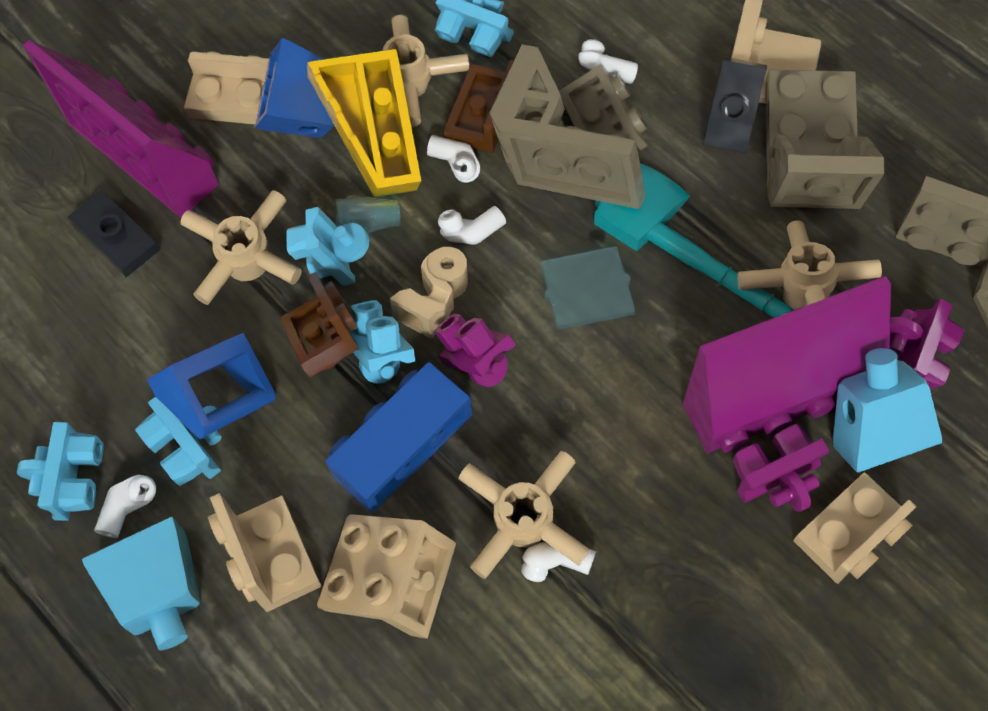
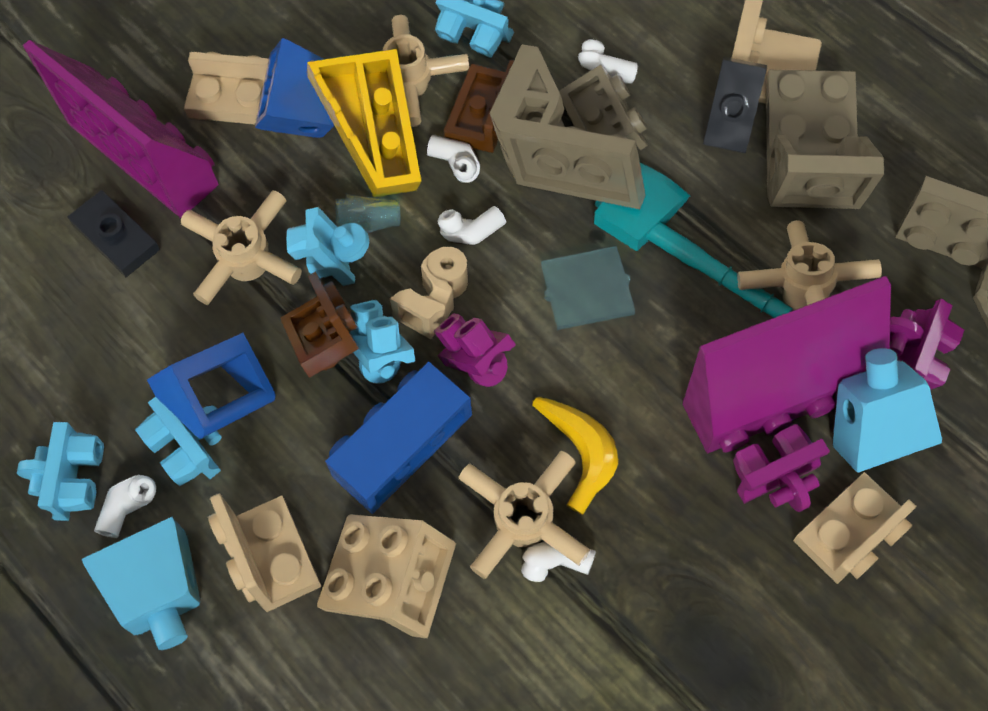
(593, 443): none -> yellow piece

